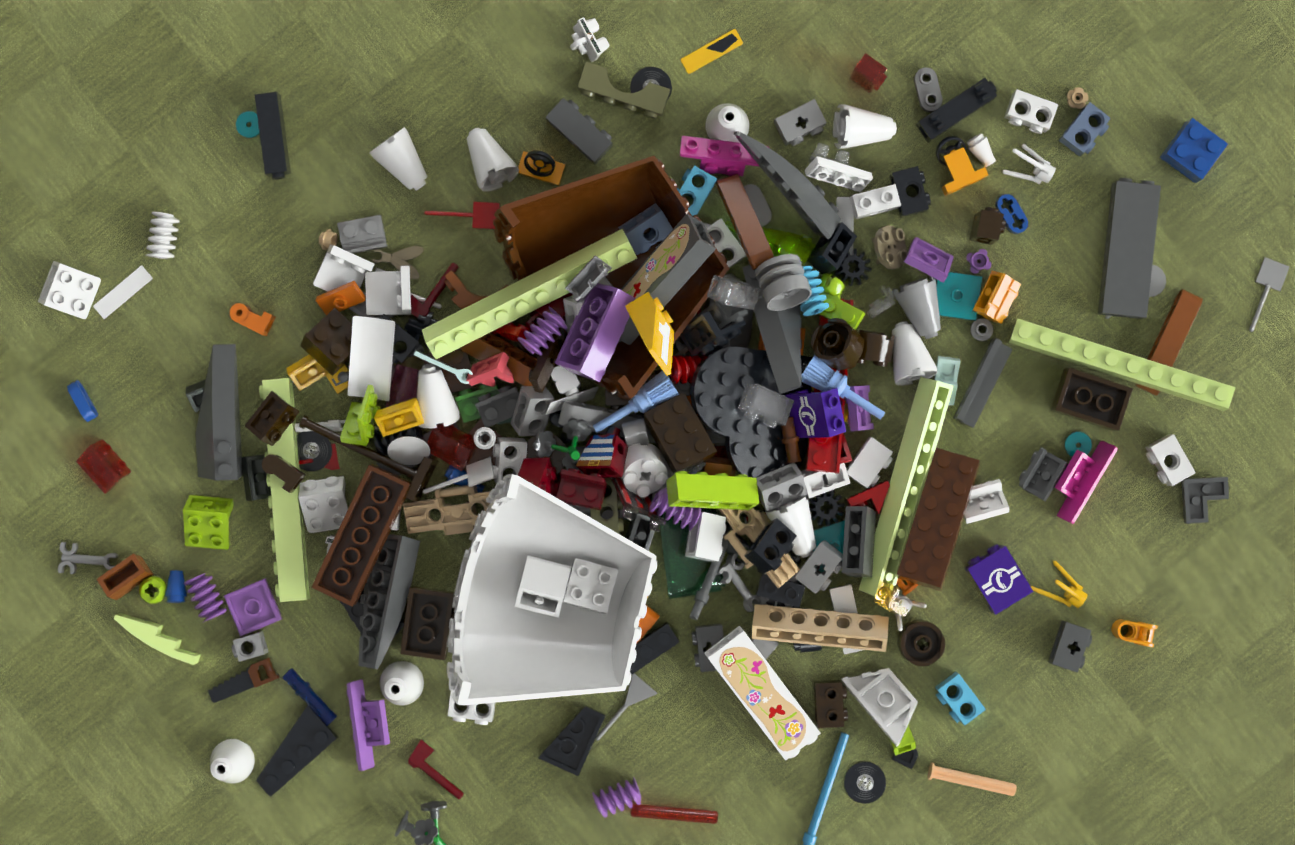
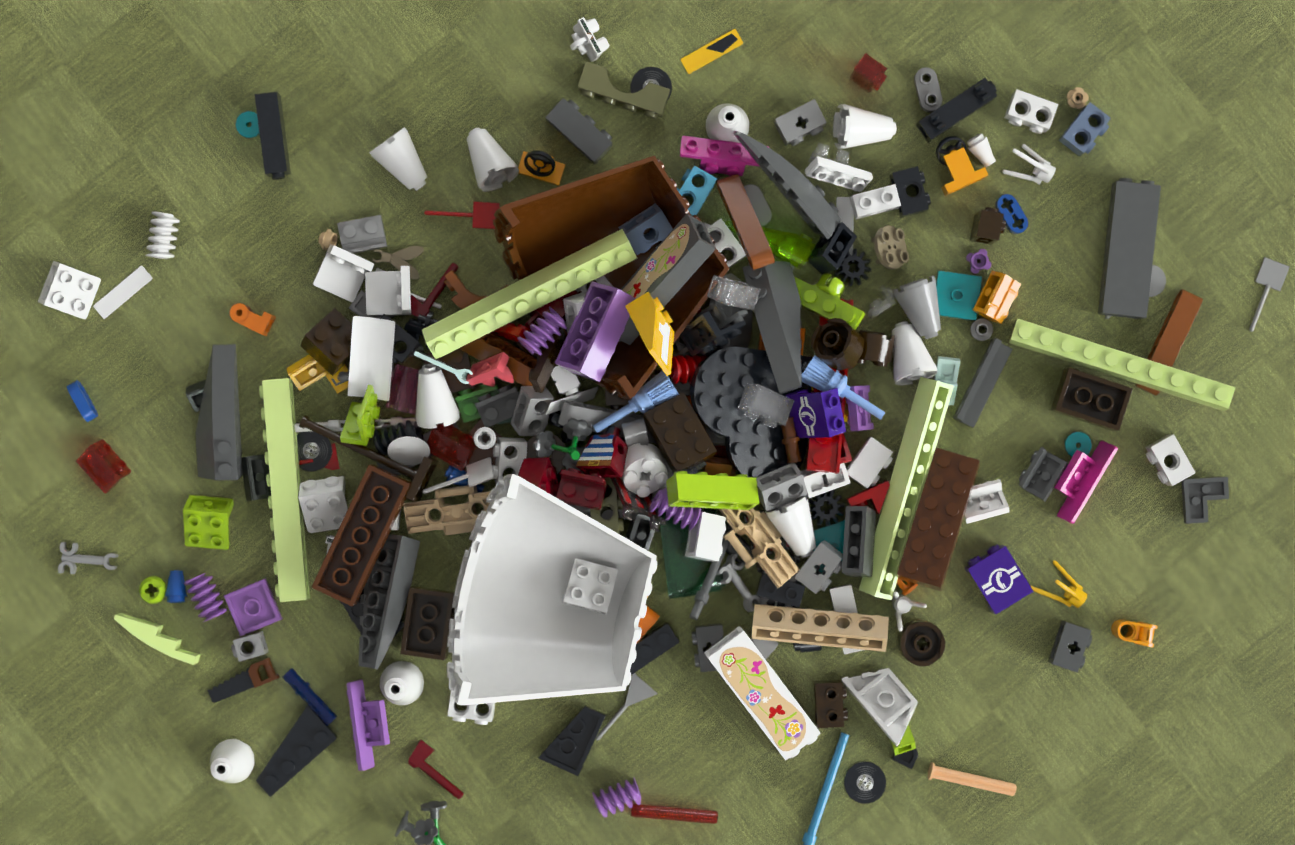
(124, 576): dark orange piece -> none
(272, 419): dark brown bracket -> none
(284, 470): dark brown leg -> none
(341, 298): orange plate -> none
(399, 417): yellow slope -> none
(543, 586): white slope -> none
(588, 278): flat silver hinge -> none
(768, 543): black brick -> none
(783, 282): light grey wheel -> none
(814, 303): medium azure piece -> none
(887, 599): clear yellow bracket -> none
(929, 259): medium lavender plate -> none
(963, 695): medium azure brick -> none
(1194, 150): blue brick -> none

